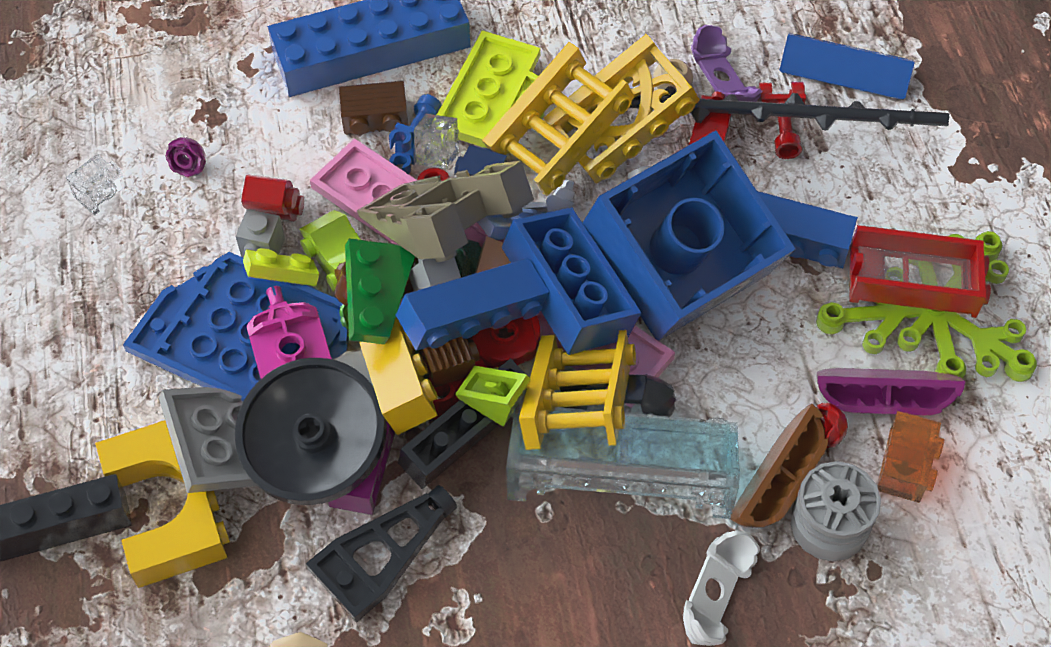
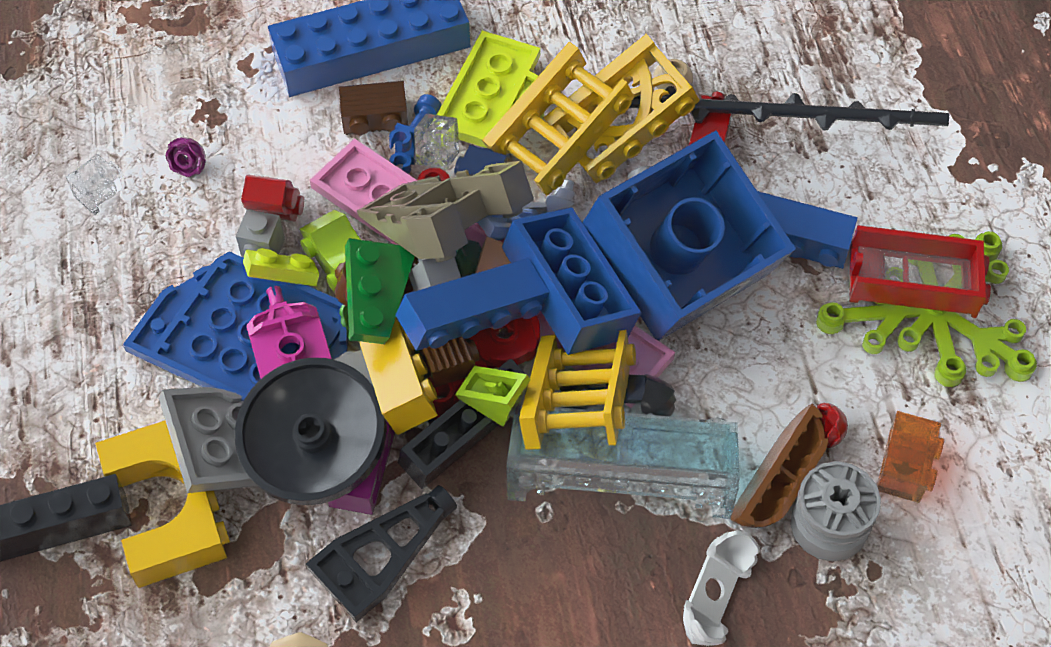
(710, 54): medium lavender piece -> none
(787, 143): red bar -> none
(847, 66): blue panel -> none
(889, 390): magenta brick -> none

